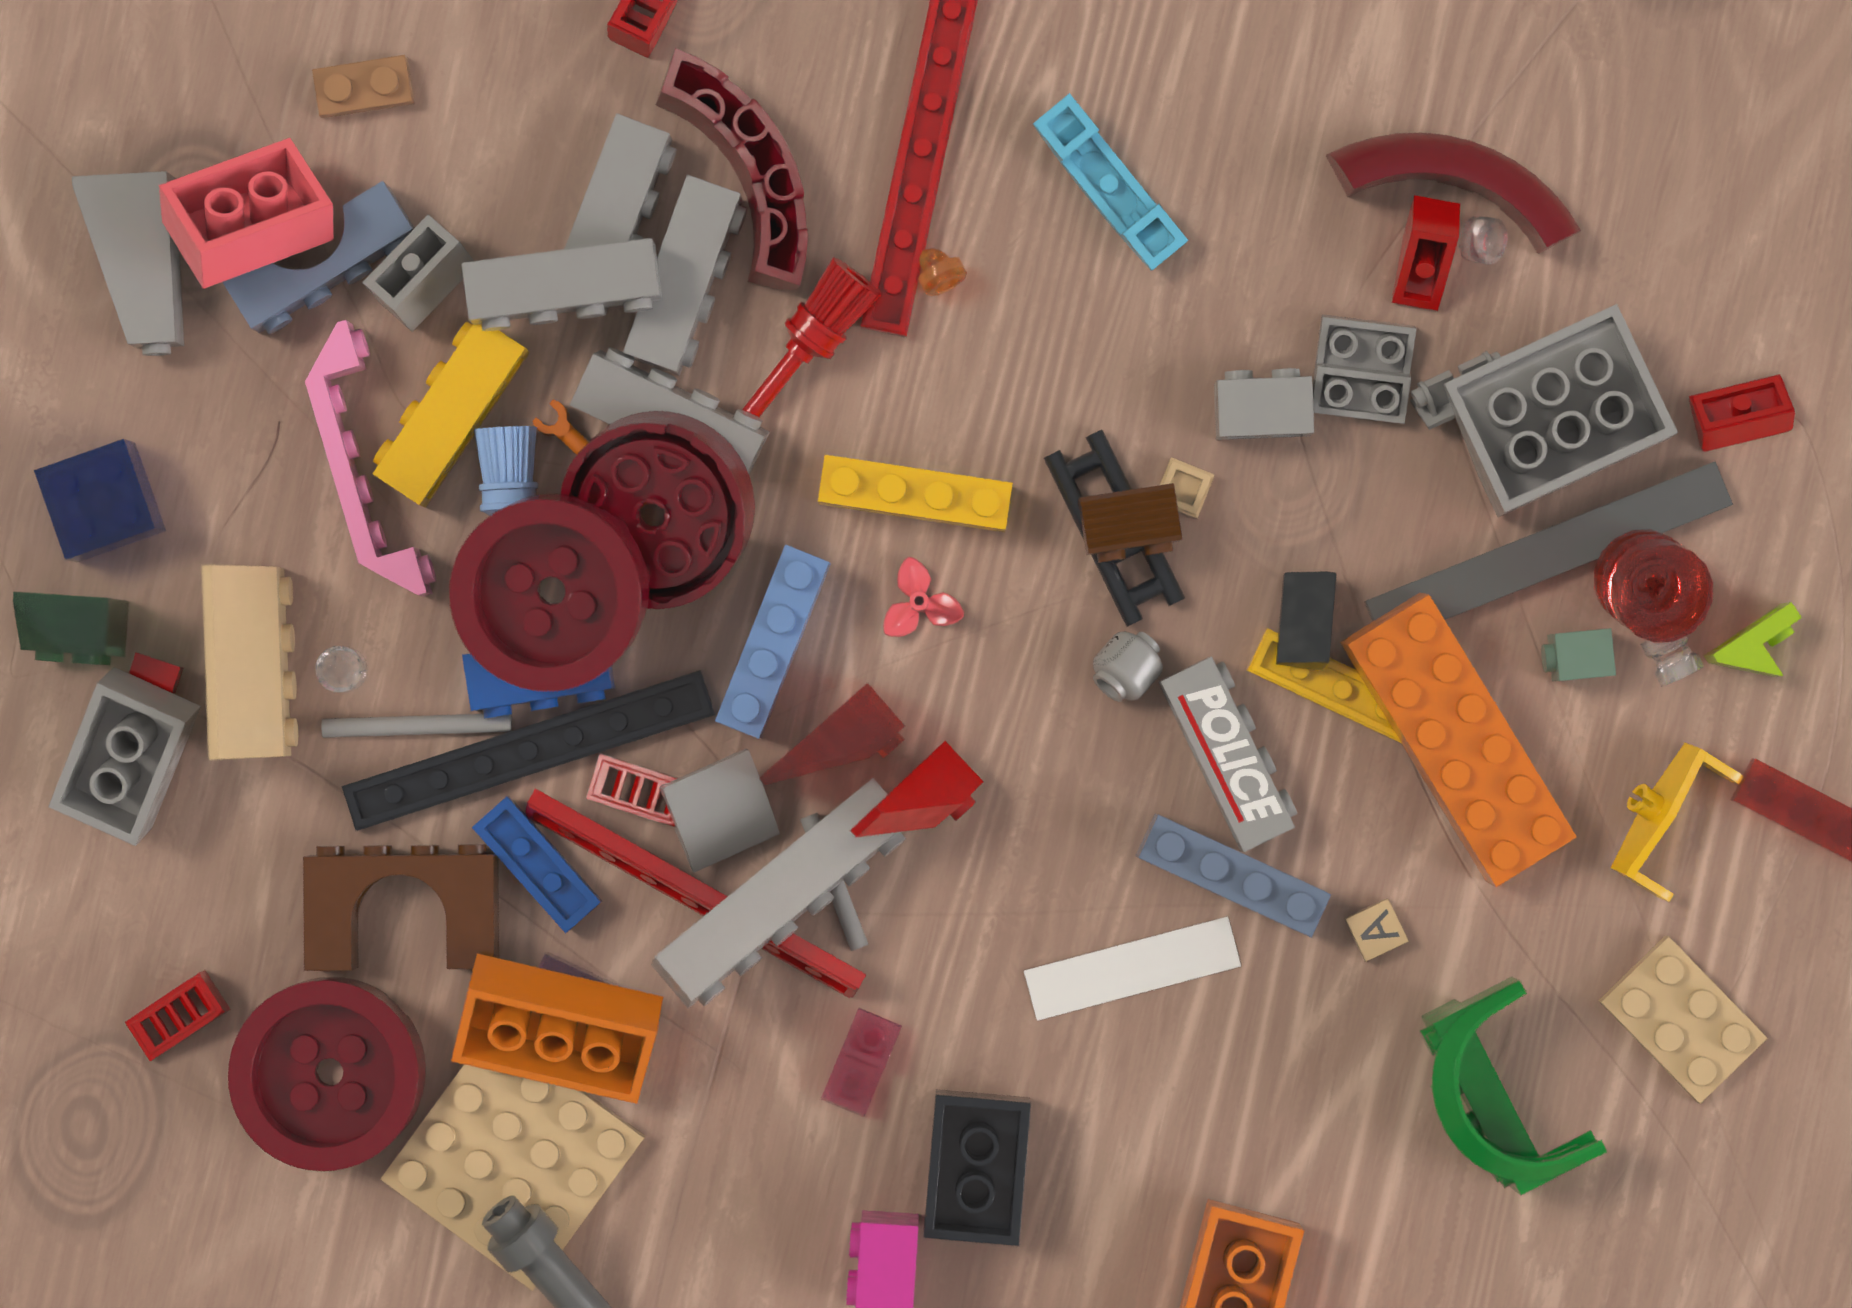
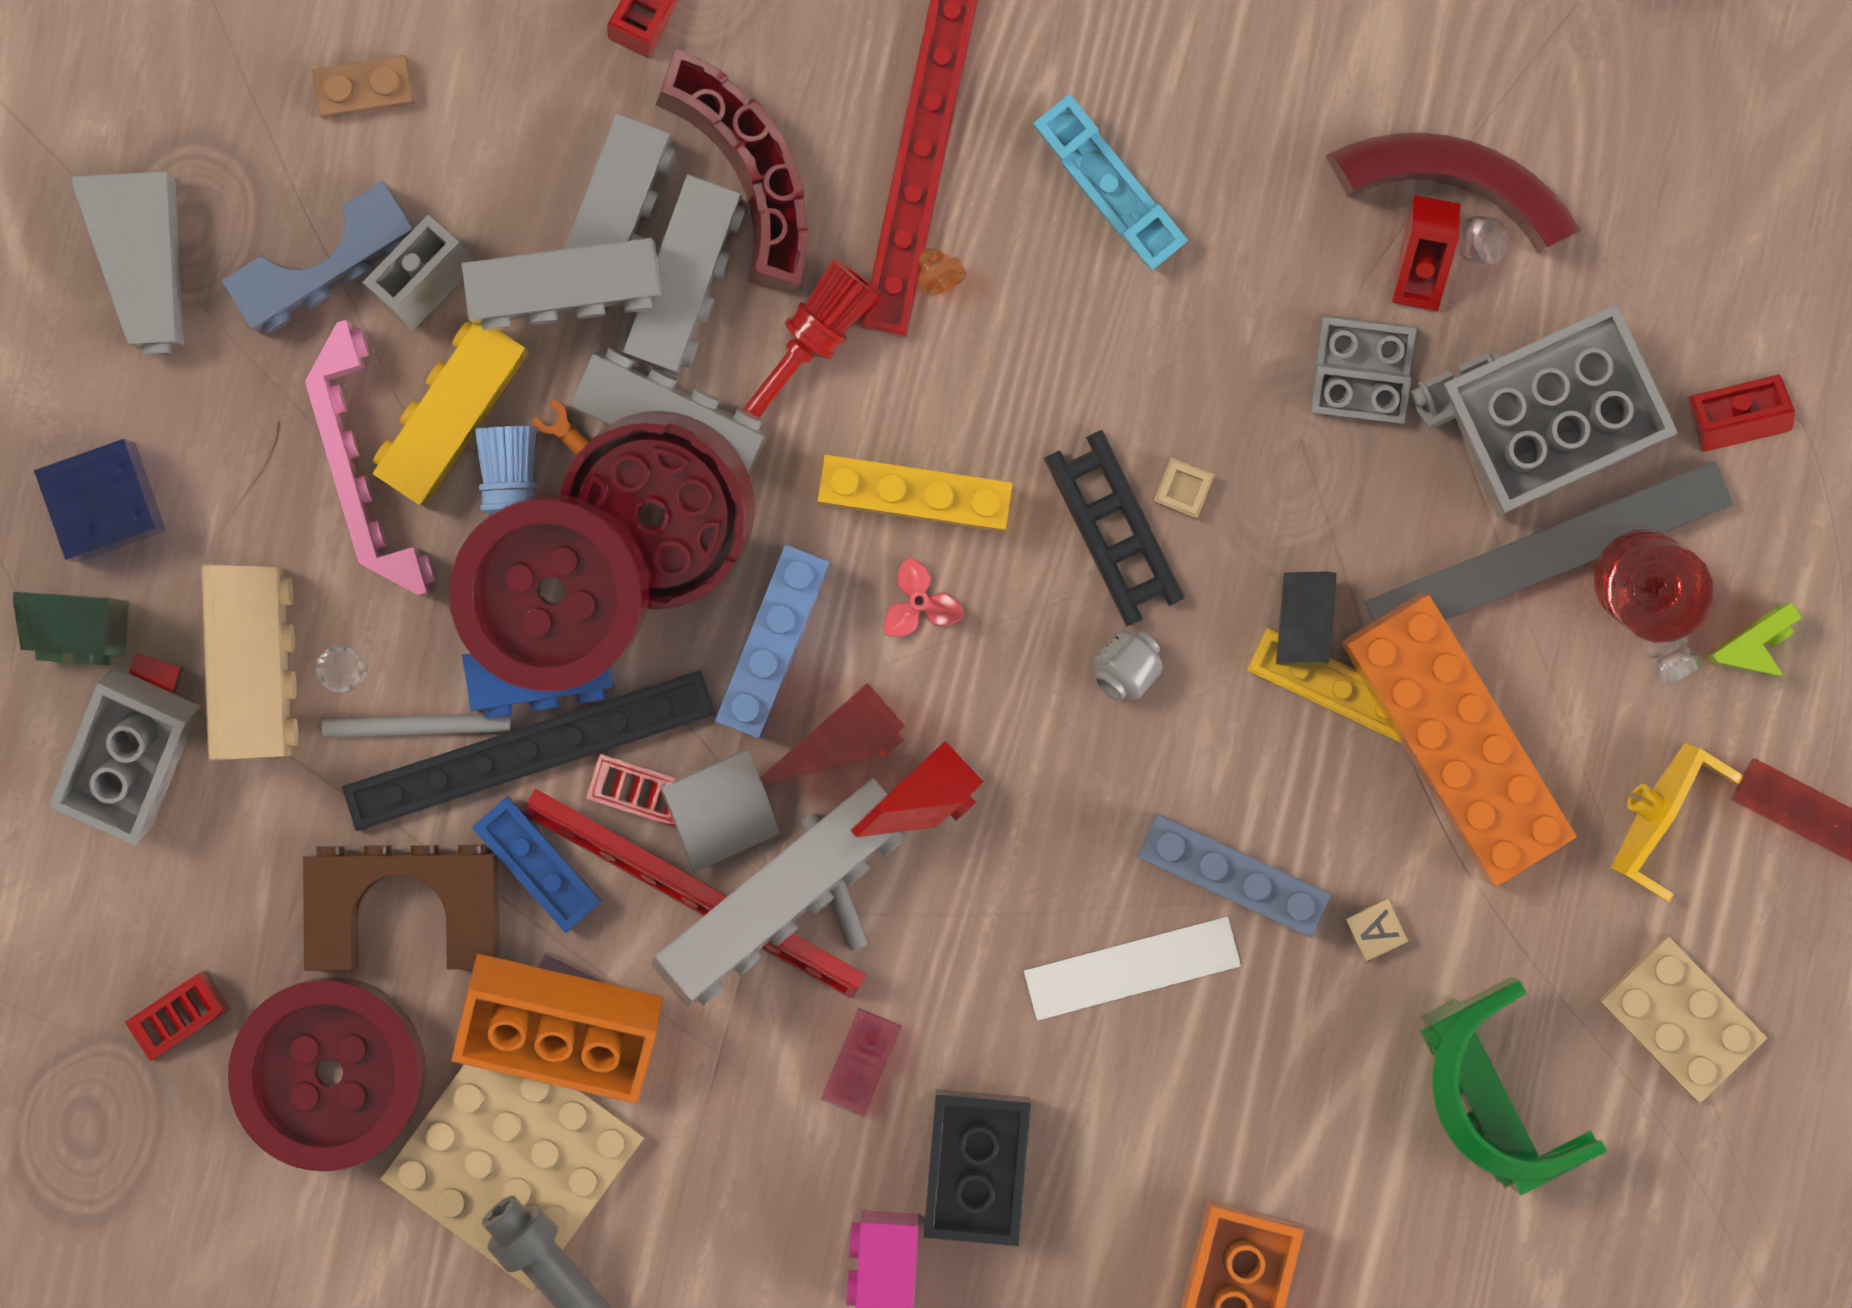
(246, 212): coral brick -> none
(1129, 521): reddish brown brick -> none
(1226, 753): light grey brick -> none
(1263, 406): light grey brick -> none
(1579, 655): sand green brick -> none

